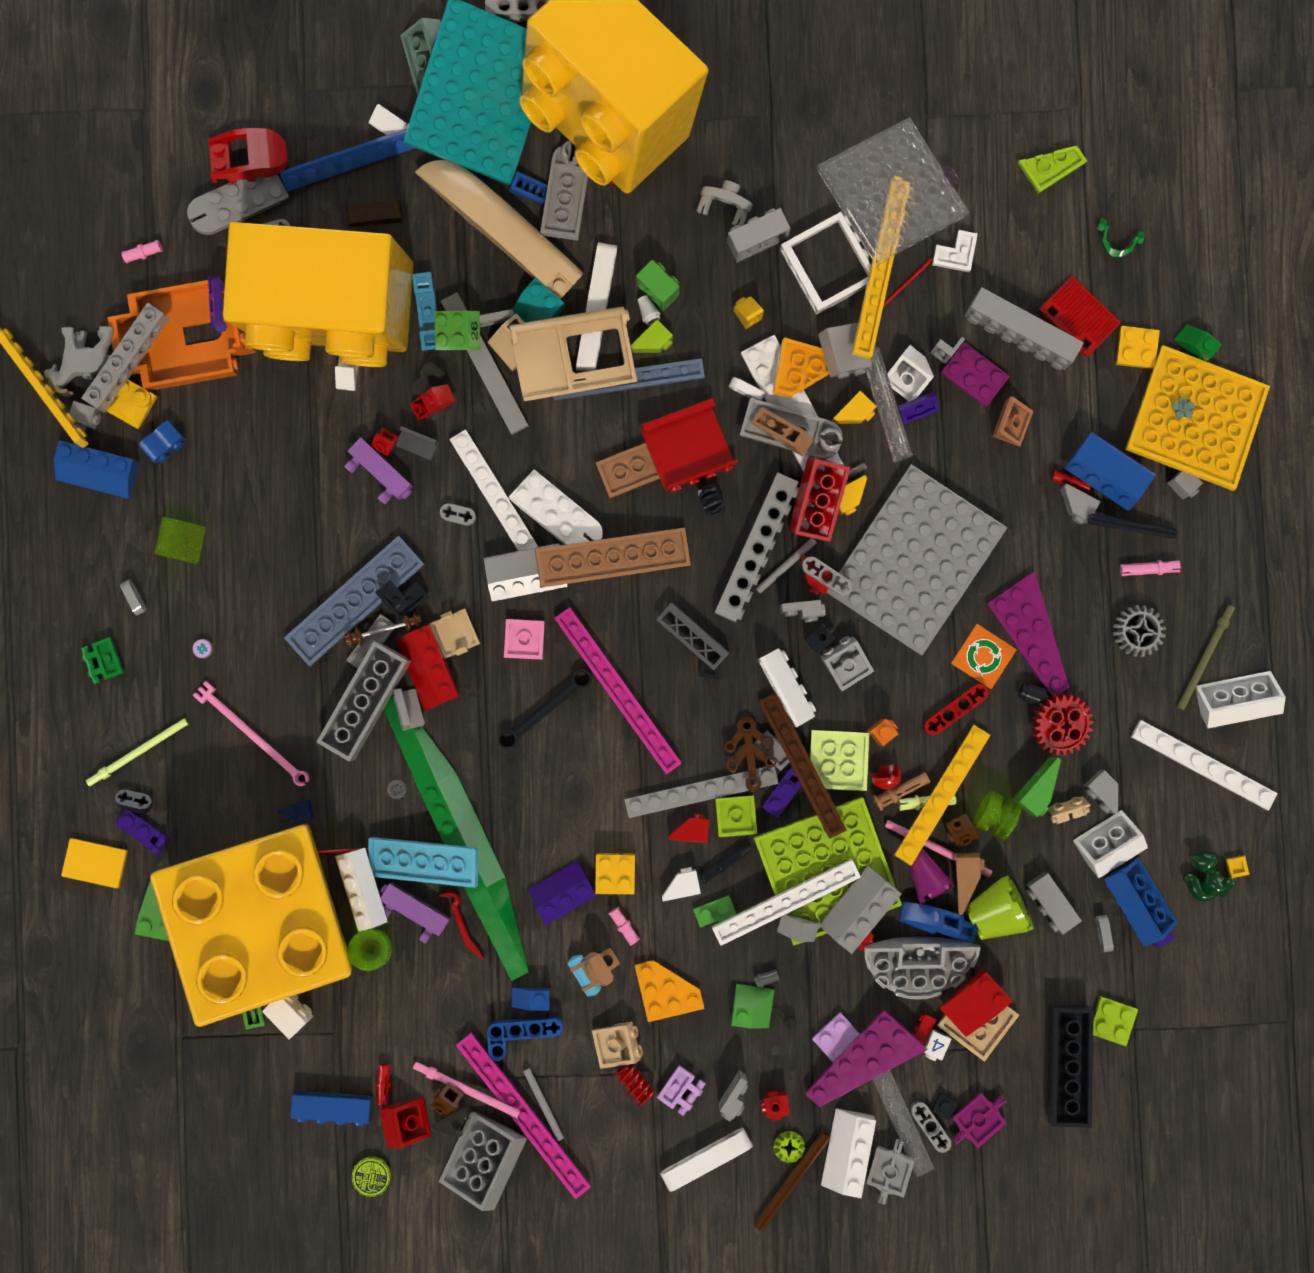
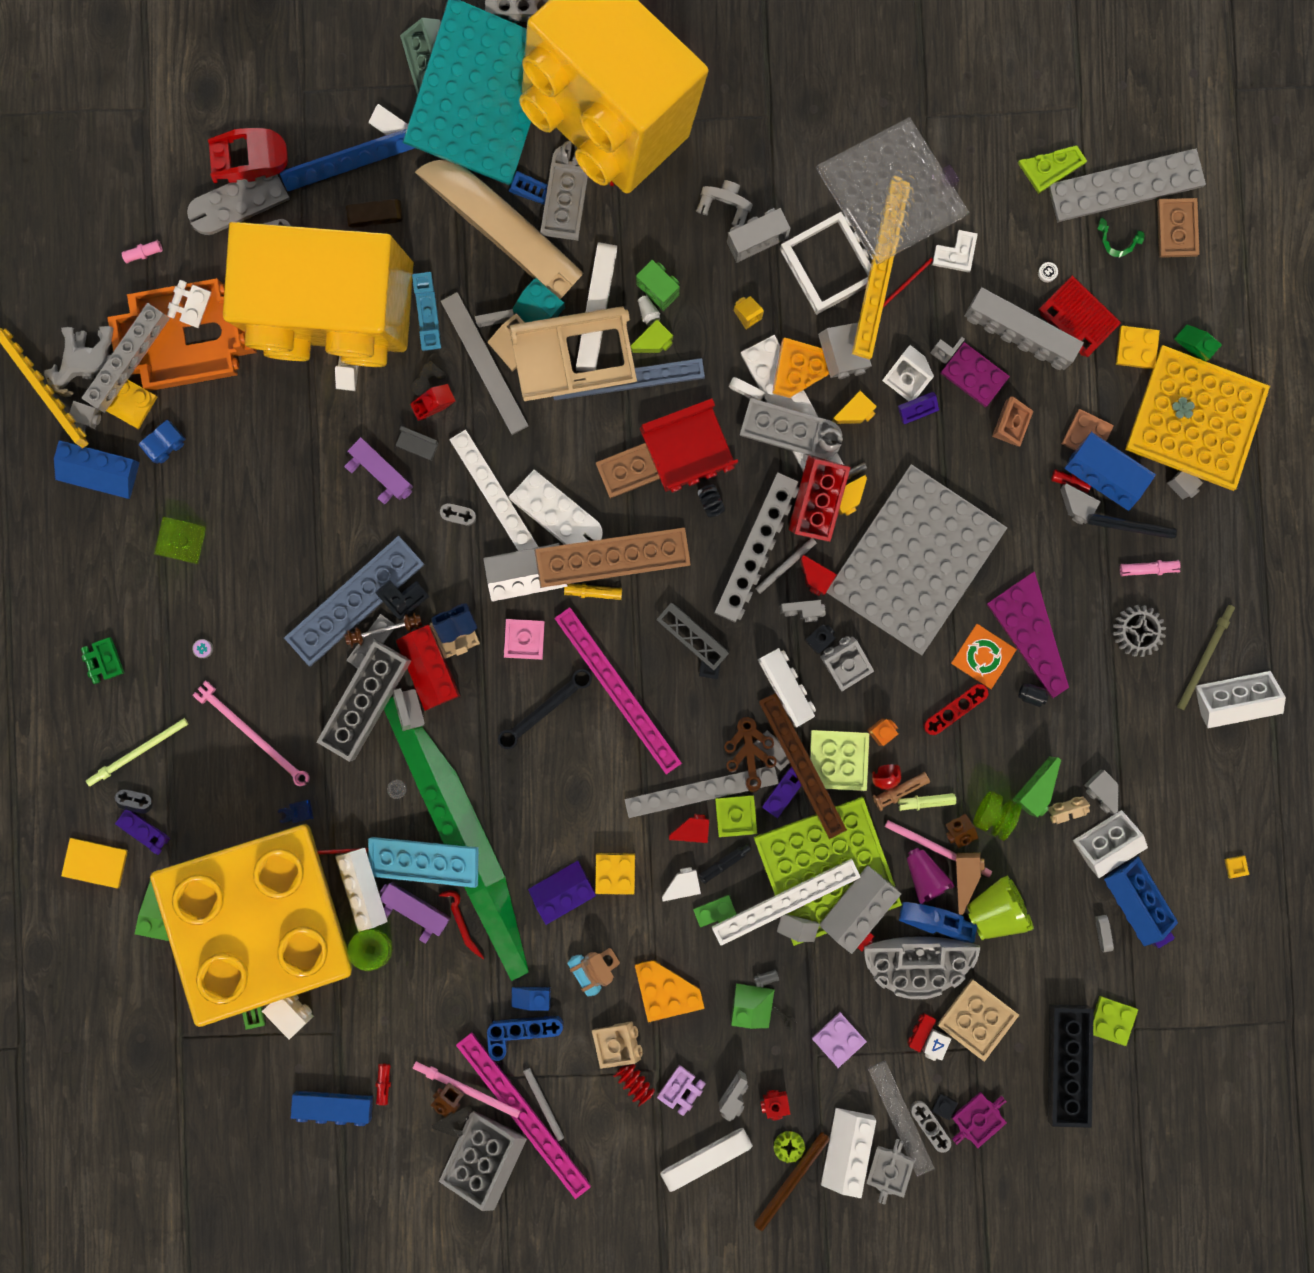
(133, 597): light grey beam -> none
(195, 304): none -> white plate
(215, 287): dark purple plate -> none
(371, 1176): tile -> none
(384, 441): red bracket -> none
(405, 1123): red slope -> none
(454, 623): none -> dark blue brick
(457, 330): bright green brick -> none
(593, 591): none -> yellow pin
(624, 926): bright pink pin -> none
(782, 431): medium nougat slope -> none
(836, 588): light grey beam -> none
(872, 1053): magenta wing -> none
(888, 408): clear plate -> none
(942, 795): yellow plate -> none
(975, 1003): red slope -> none
(1048, 272): none -> white tile
(1052, 903): light grey brick -> none
(1062, 724): red gear -> none
(1082, 426): none -> nougat plate
(1127, 185): none -> light grey plate
(1178, 227): none -> medium nougat plate
(1204, 765): white plate -> none
(1212, 883): dark green animal -> none

